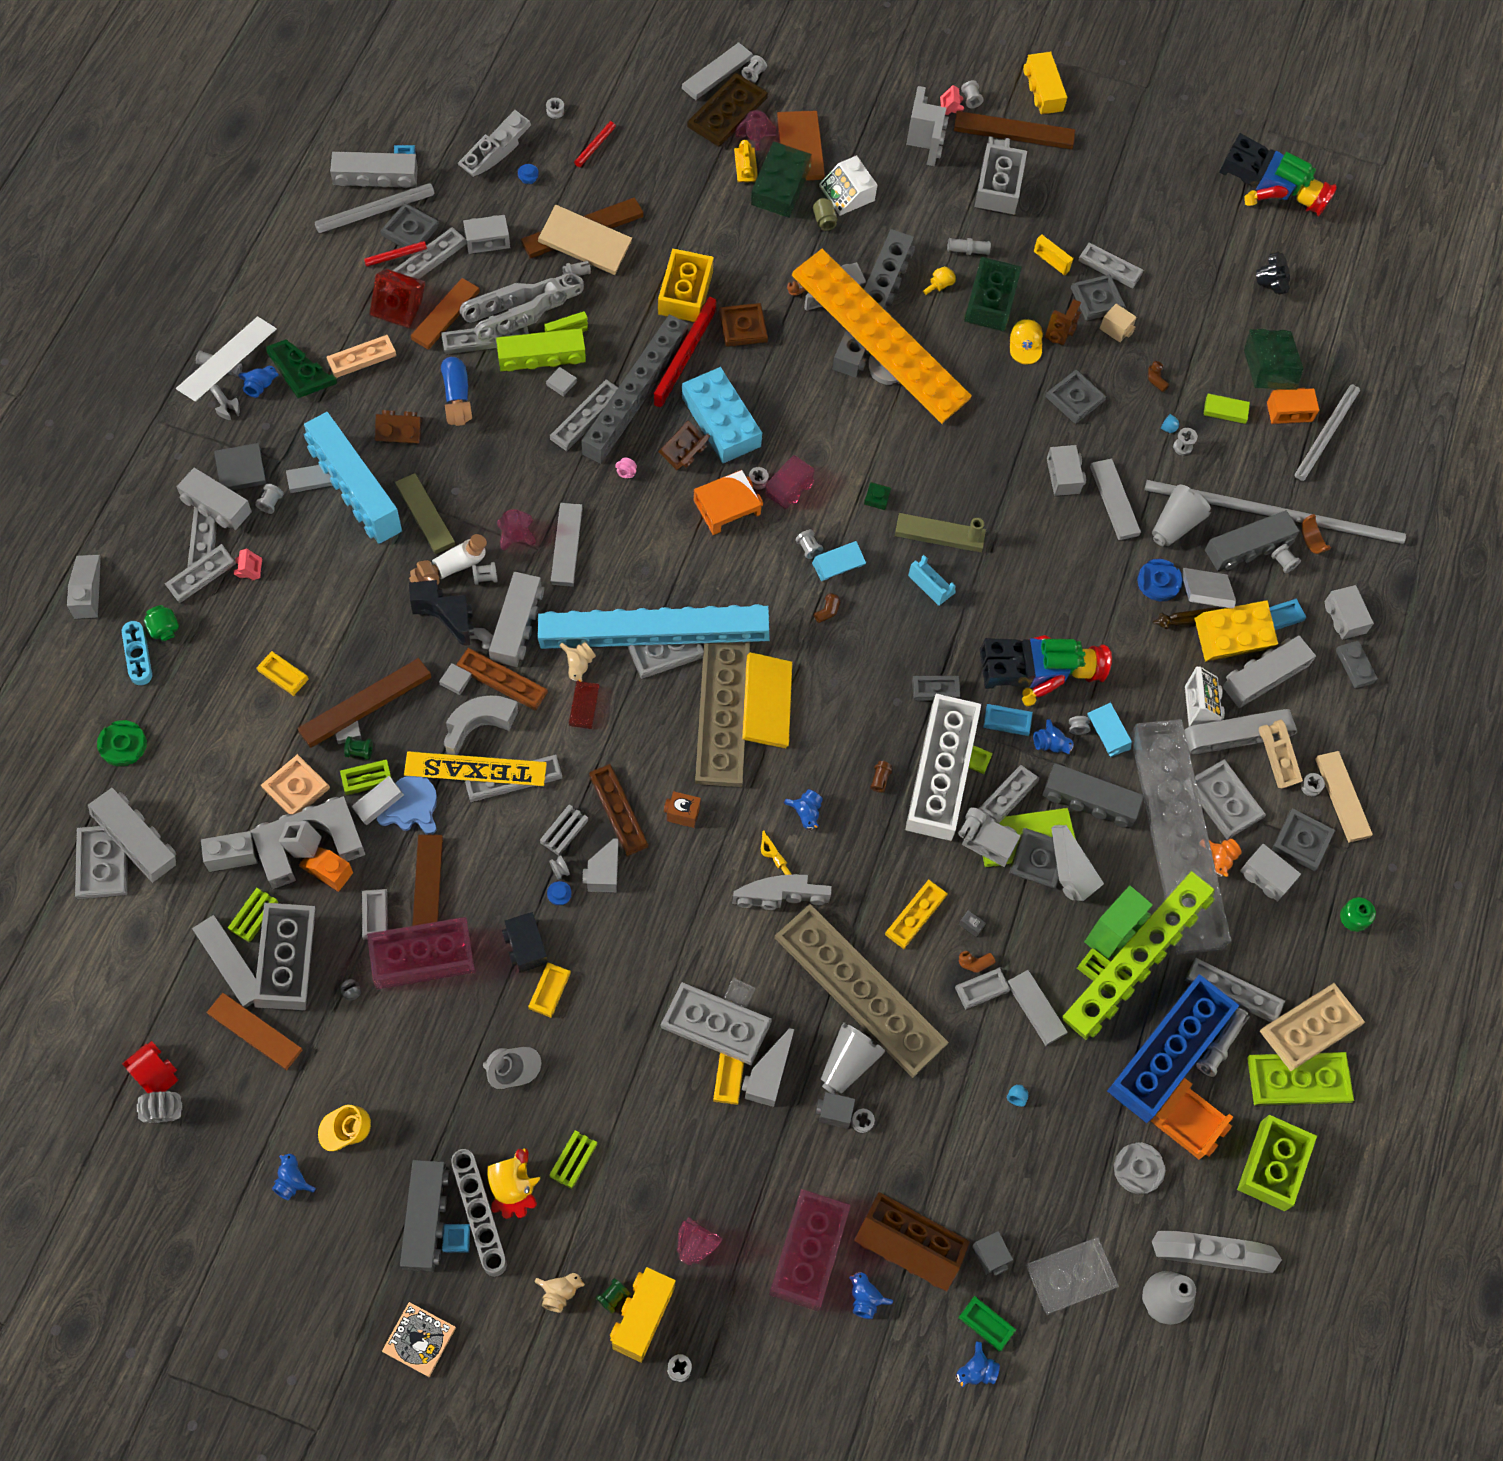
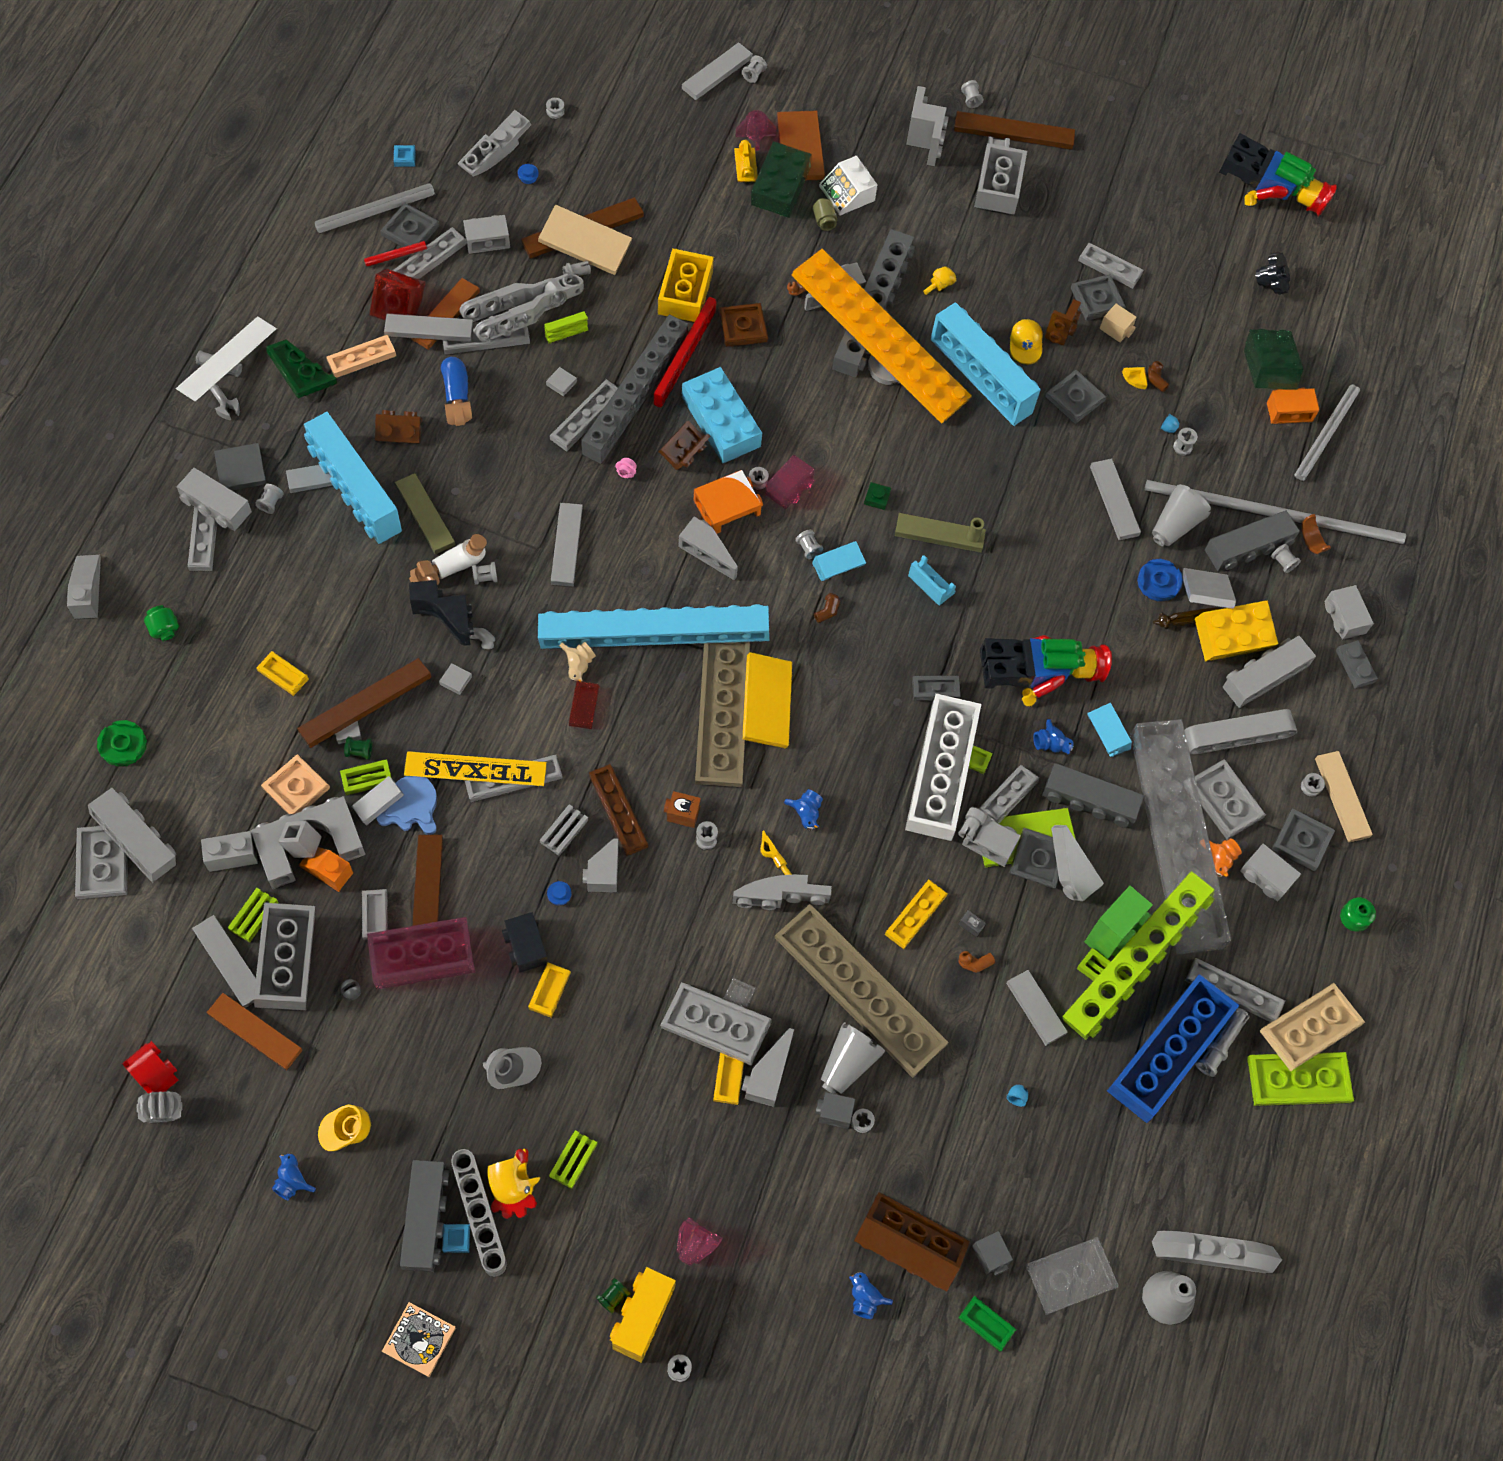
(143, 660): medium azure beam -> none
(200, 573): light grey tile -> none
(248, 565): coral tile -> none
(257, 380): blue animal -> none
(374, 169): light grey brick -> none
(428, 327): none -> light grey tile
(475, 713): light grey arch -> none
(502, 679): dark orange tile -> none
(514, 528): clear pink brick -> none
(515, 619): light grey brick -> none
(541, 349): lime brick -> none
(559, 867): light grey bush -> none
(559, 1291): tan animal -> none
(594, 144): red bar -> none
(659, 658): light grey tile -> none
(703, 543): none -> light grey slope
(707, 842): none -> light grey bush
(727, 109): dark brown plate -> none
(809, 1250): clear pink brick -> none
(881, 776): reddish brown pin -> none
(951, 100): coral tile -> none
(968, 246): light grey pin -> none
(978, 1369): blue animal -> none
(982, 988): light grey tile -> none
(985, 363): none -> medium azure brick
(992, 294): clear green brick -> none
(1007, 719): dark azure tile -> none
(1045, 83): yellow brick -> none
(1053, 254): yellow tile -> none
(1065, 470): light grey brick -> none
(1079, 725): light grey bush -> none
(1136, 377): none -> yellow tile
(1139, 1168): light grey tile -> none
(1192, 1121): orange panel -> none
(1203, 698): white slope -> none
(1226, 408): lime tile -> none
(1277, 1163): lime brick -> none
(1281, 754): tan plate -> none
(1287, 614): dark azure tile -> none

